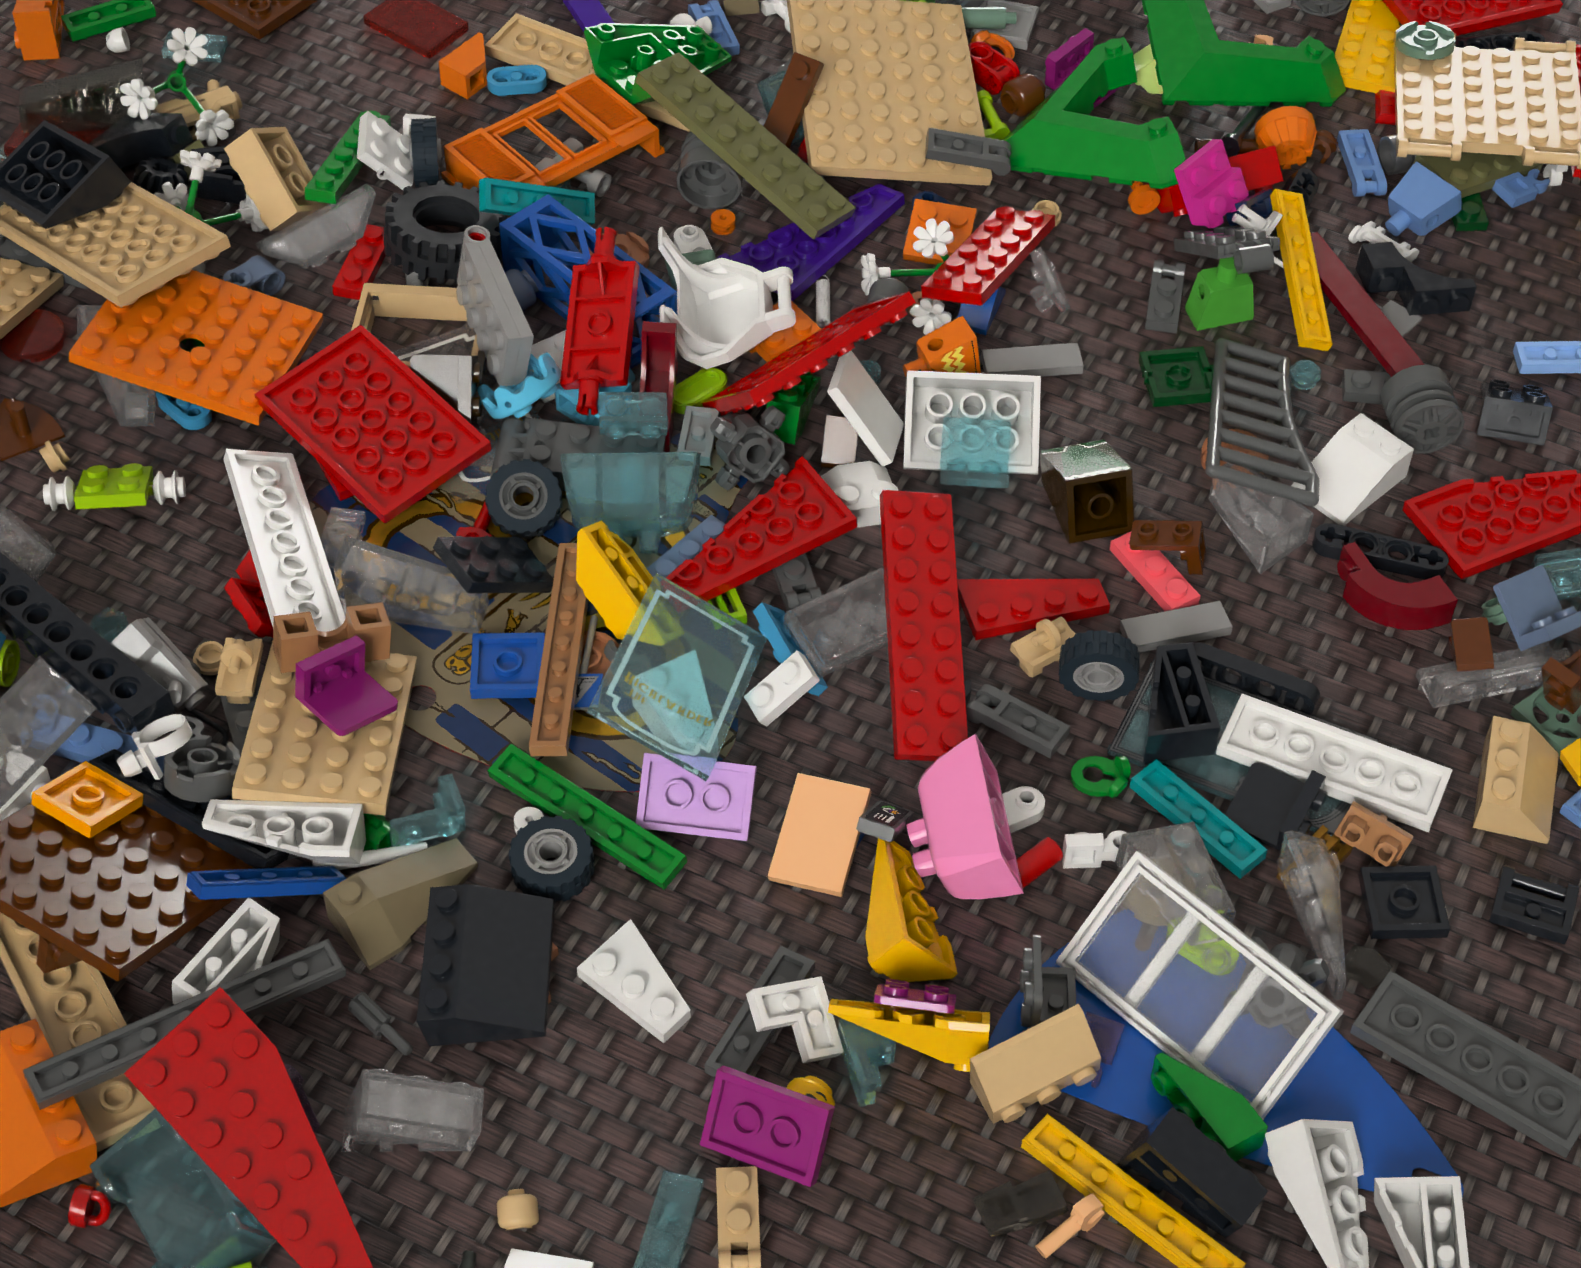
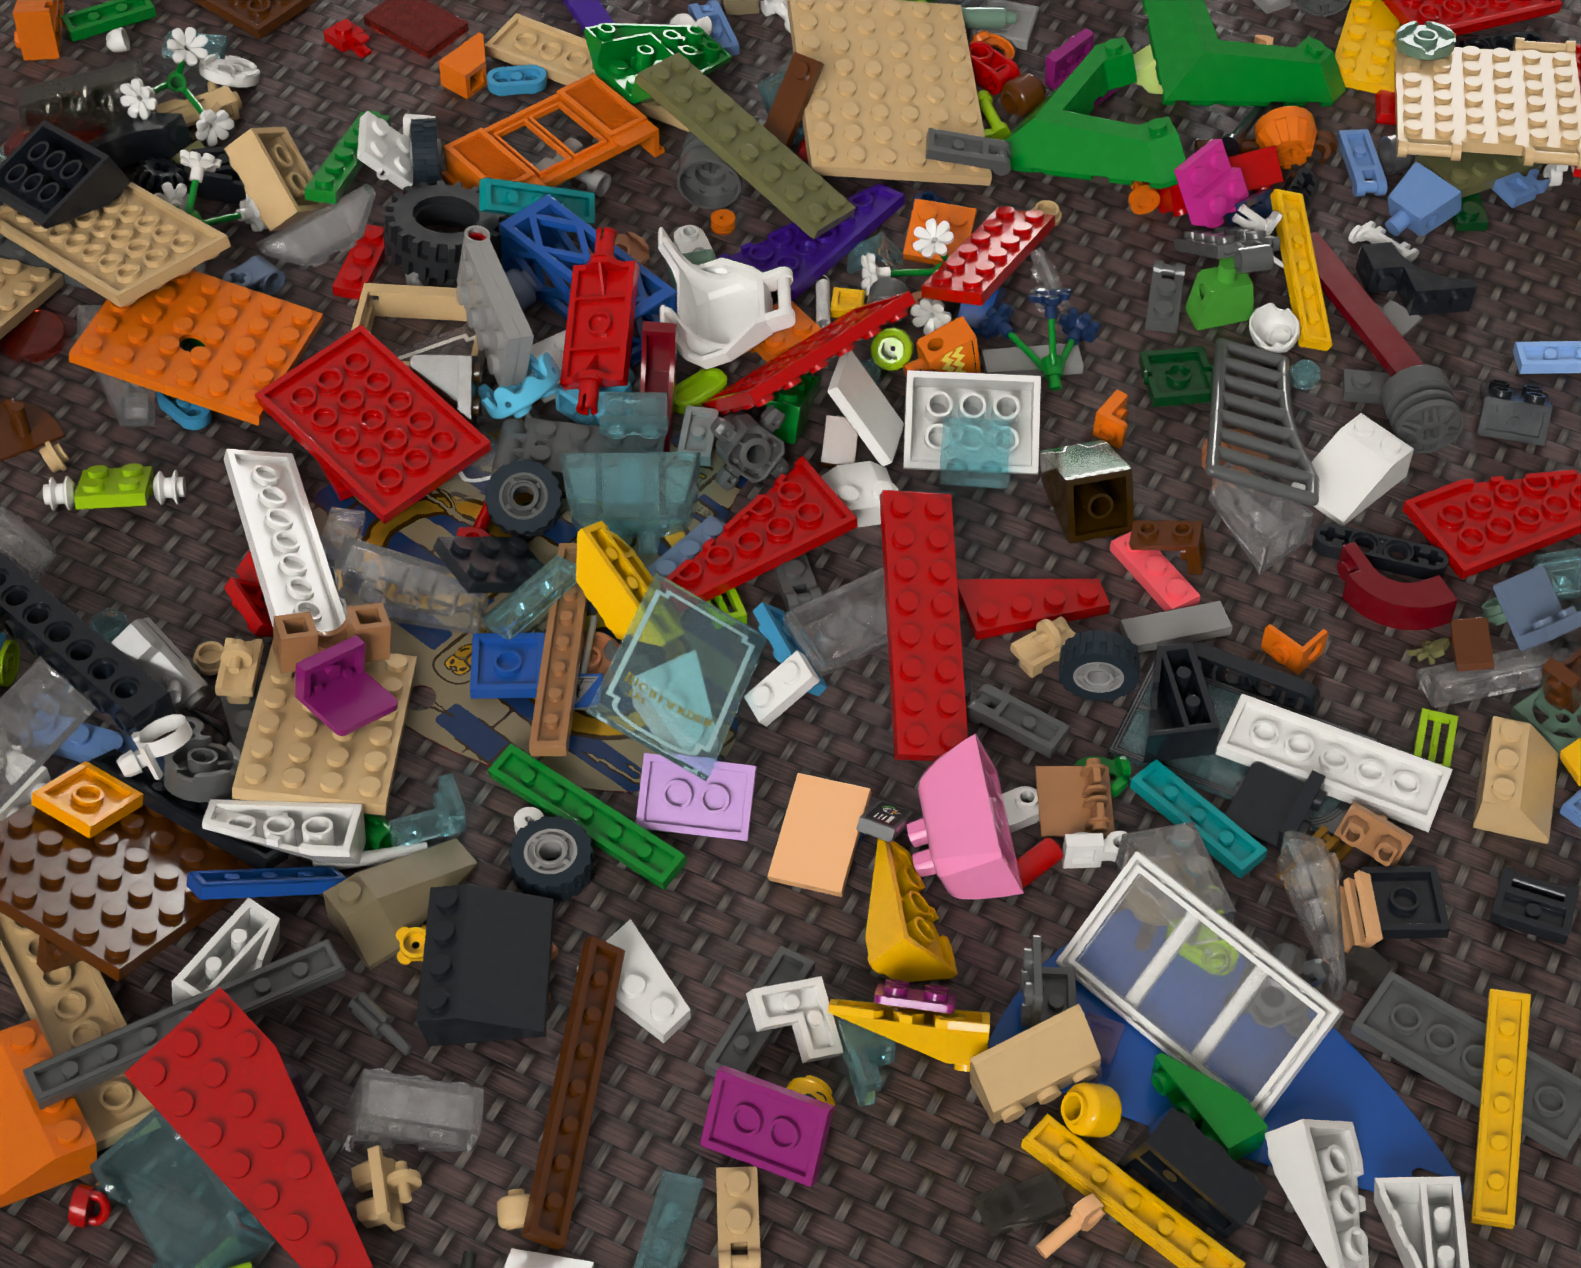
(229, 71): none -> white tile
(347, 36): none -> red plate
(391, 1187): none -> tan hips
(407, 937): none -> yellow plate
(531, 598): none -> clear light blue tile
(573, 1094): none -> reddish brown plate
(845, 300): none -> yellow tile
(879, 247): none -> clear light blue bracket
(882, 352): none -> lime head
(1074, 799): none -> medium nougat hinge
(1075, 326): none -> dark blue plant
(1091, 1110): none -> yellow head
(1111, 419): none -> orange bracket
(1274, 328): none -> white hair
(1290, 653): none -> orange bracket
(1354, 916): none -> light nougat tile
(1430, 650): none -> olive plant
(1438, 718): none -> lime tile
(1501, 1109): none -> yellow tile

